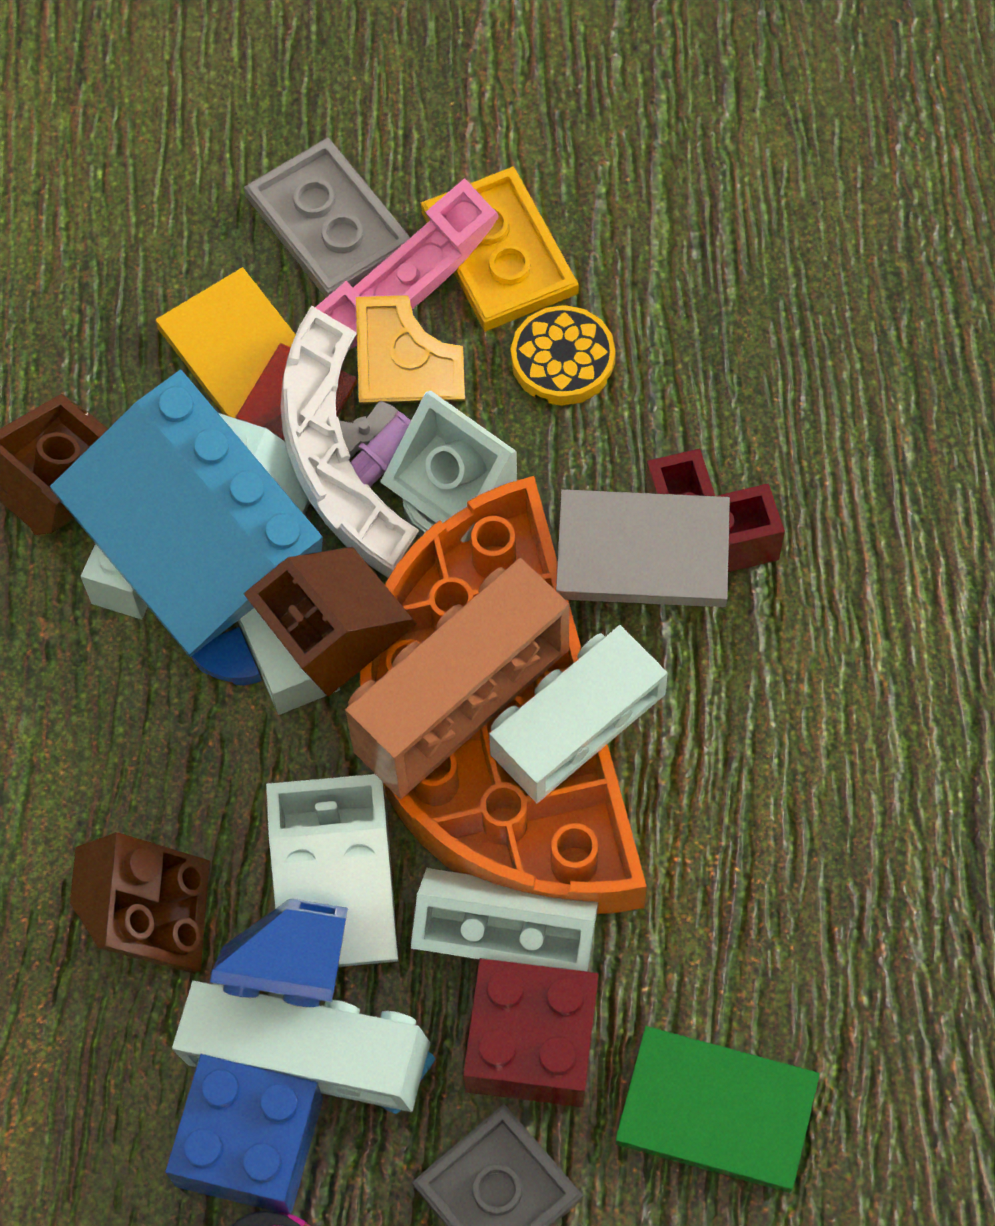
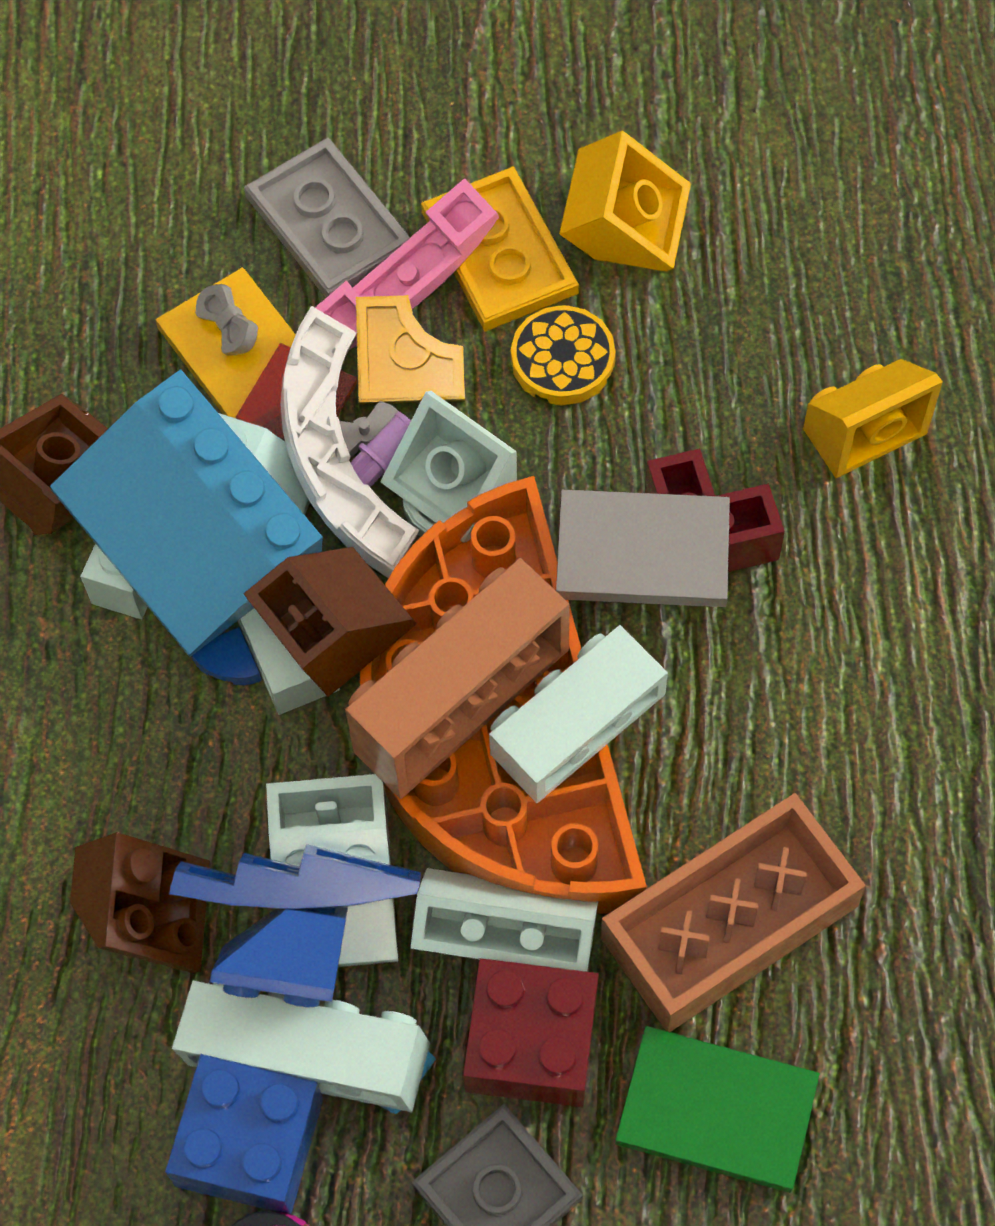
(237, 332): none -> light grey piece
(321, 880): none -> slope
(625, 204): none -> yellow slope
(731, 912): none -> nougat brick
(872, 414): none -> yellow slope

